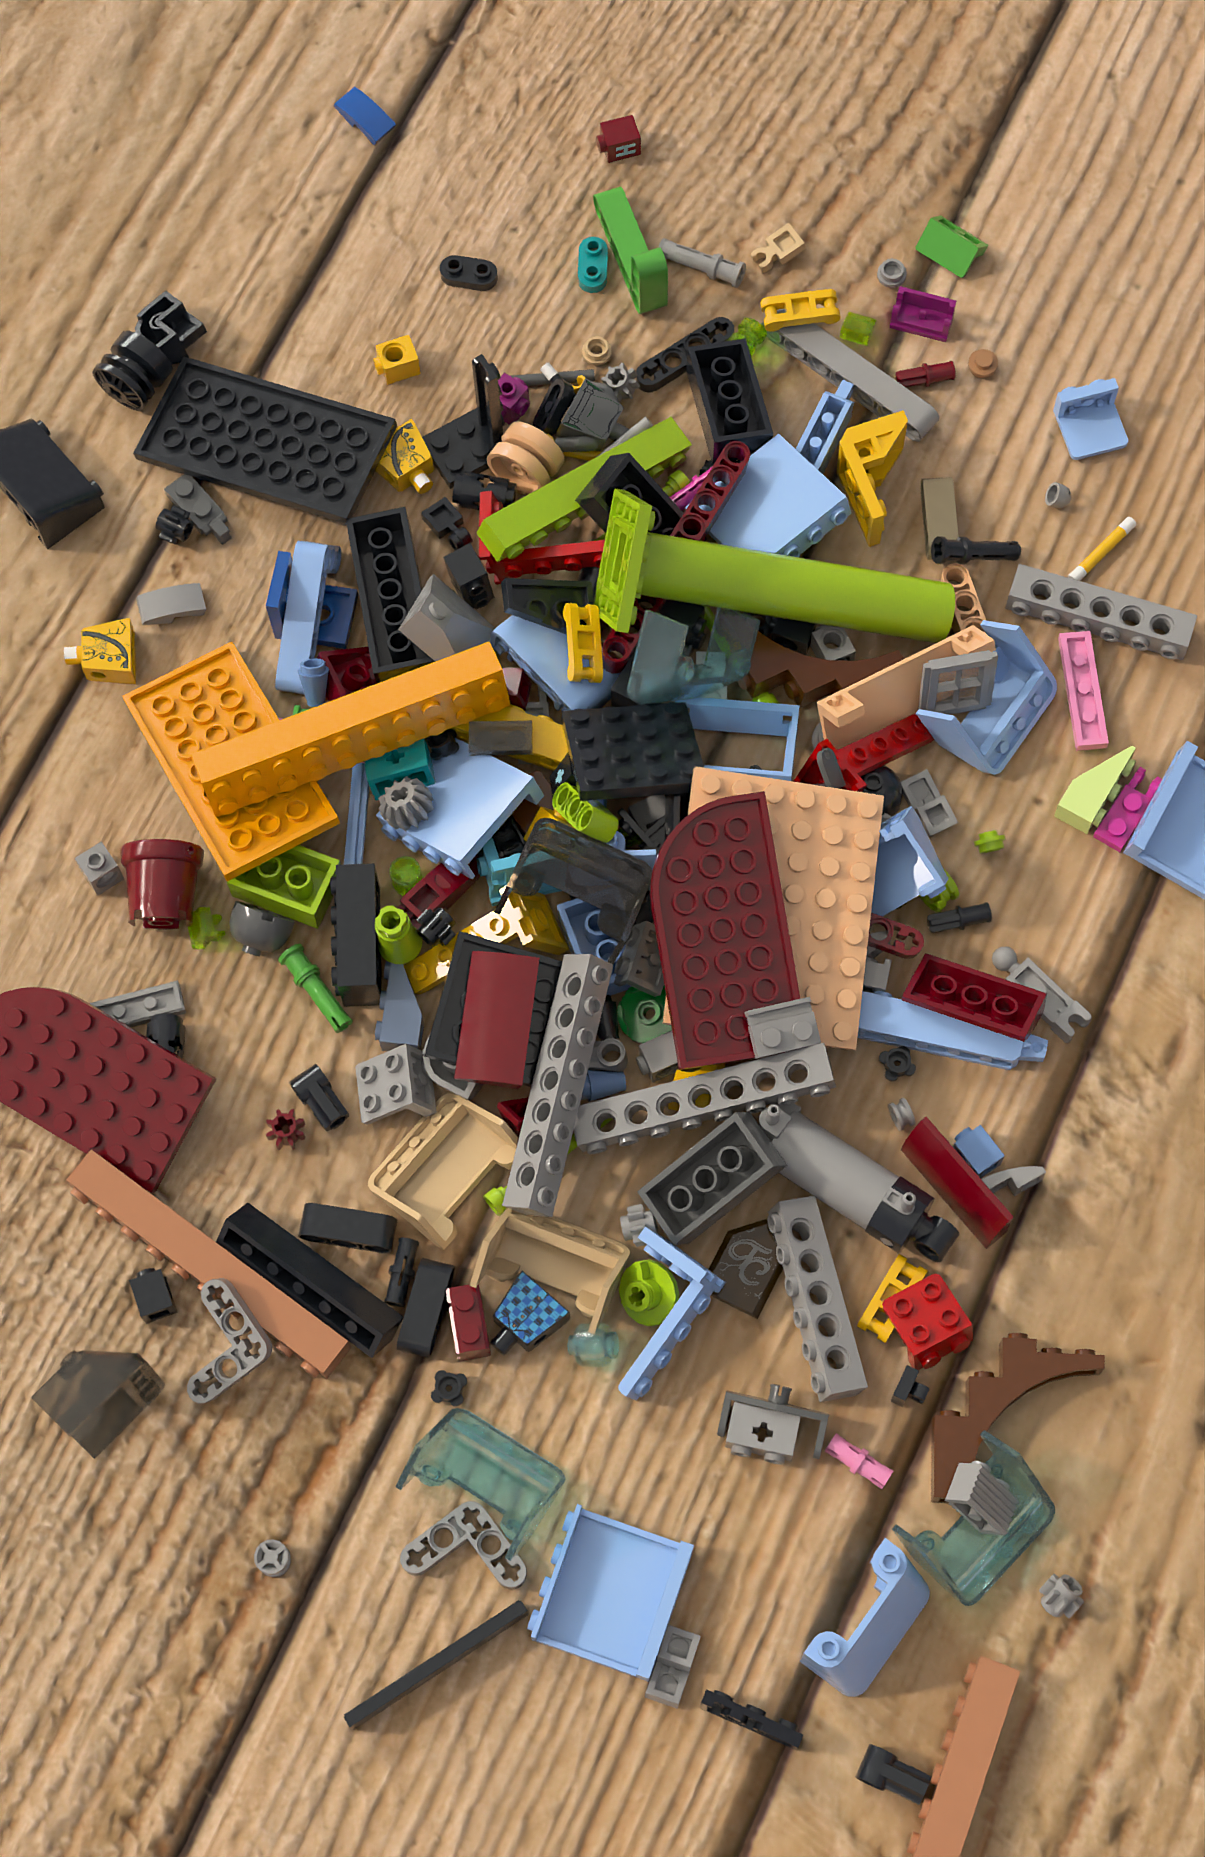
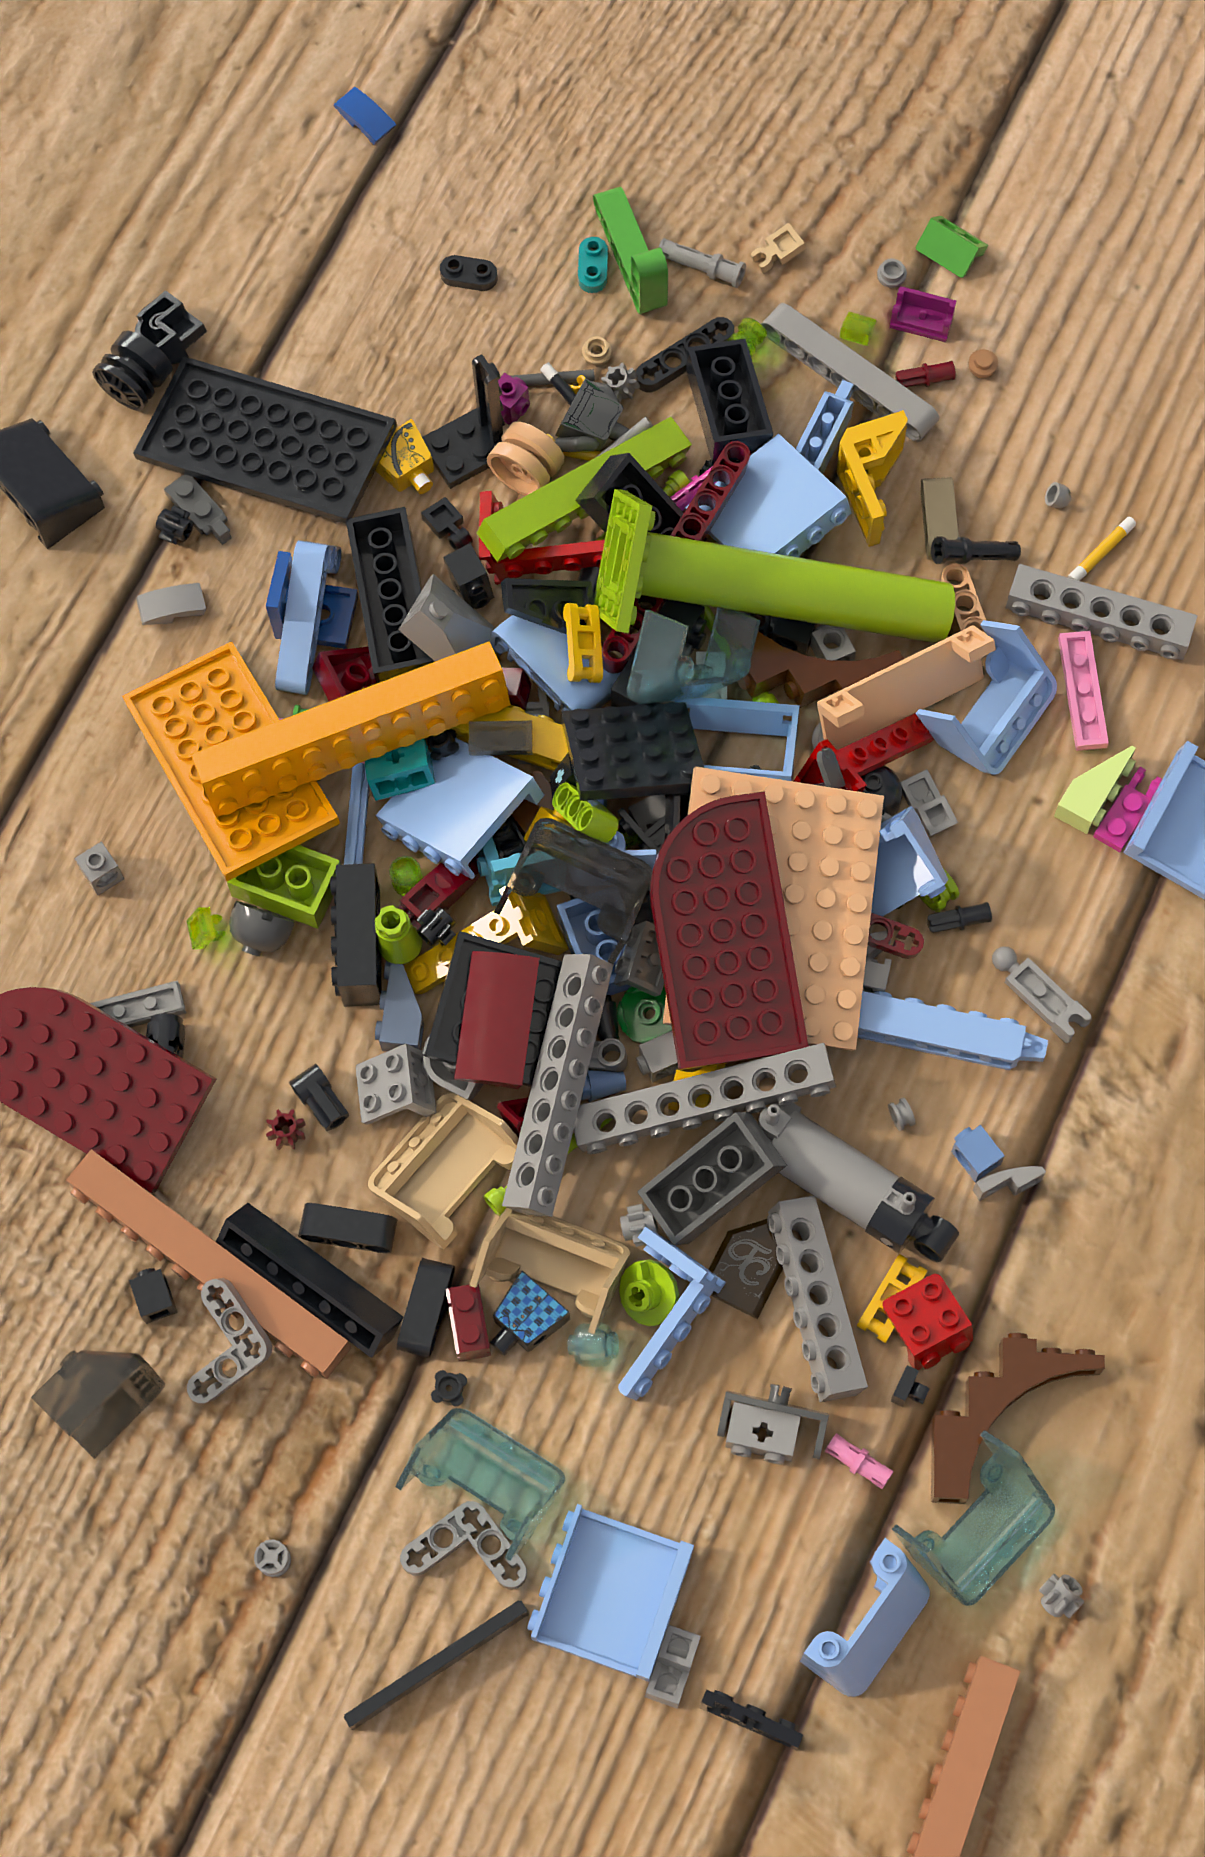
(106, 652): torso -> none
(161, 881): dark red piece -> none
(308, 977): bright green pin -> none
(314, 680): medium blue cone -> none
(401, 349): yellow brick -> none
(406, 803): light grey gear -> none
(406, 1250): black pin -> none
(468, 489): black piece -> none
(553, 407): black plate -> none
(619, 139): dark red brick -> none
(782, 1027): light grey plate -> none
(800, 309): yellow plate -> none
(886, 1772): black piece -> none
(899, 1054): black plate -> none
(957, 1183): dark red slope -> none
(958, 683): light grey piece -> none
(975, 997): dark red slope -> none
(982, 1498): light grey brick -> none
(989, 842): lime plate -> none
(1090, 419): light blue bracket -> none

